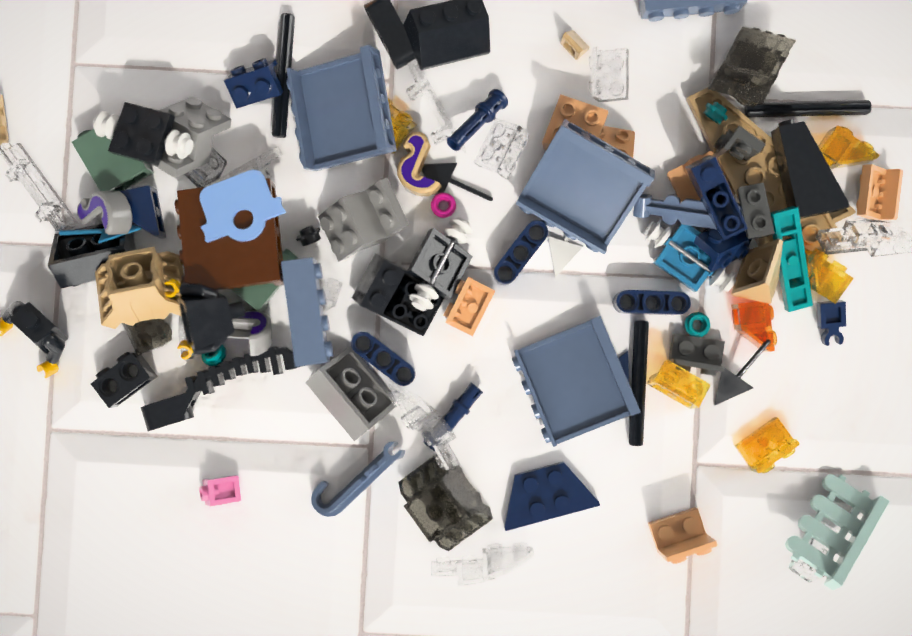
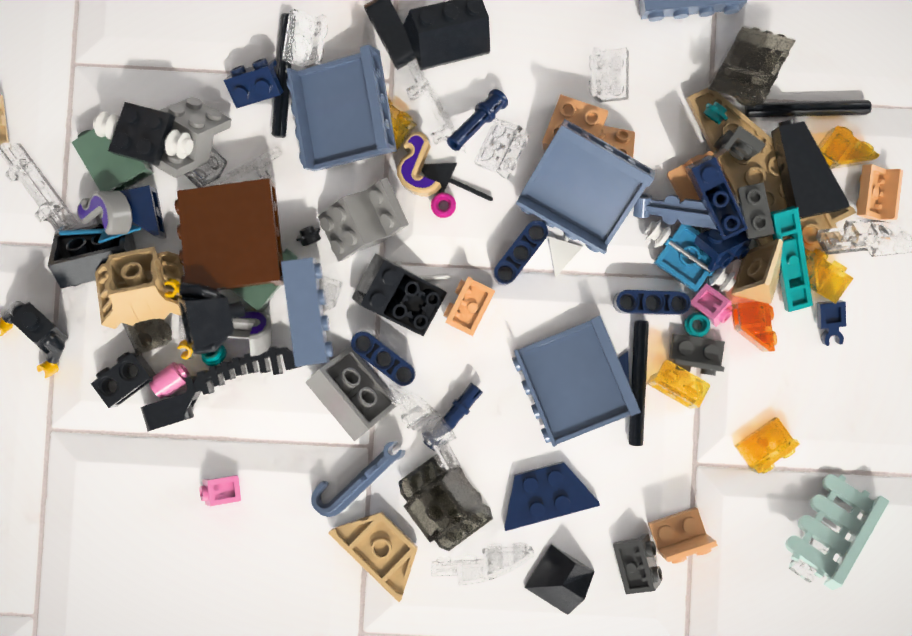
(169, 380): none -> bright pink brick
(238, 193): light blue piece -> none
(305, 39): none -> clear bracket
(379, 549): none -> tan wing
(440, 263): plate -> none
(560, 580): none -> black slope
(574, 44): tan slope -> none
(638, 565): none -> dark grey bracket
(712, 305): none -> bright pink bracket
(731, 384): black piece -> none

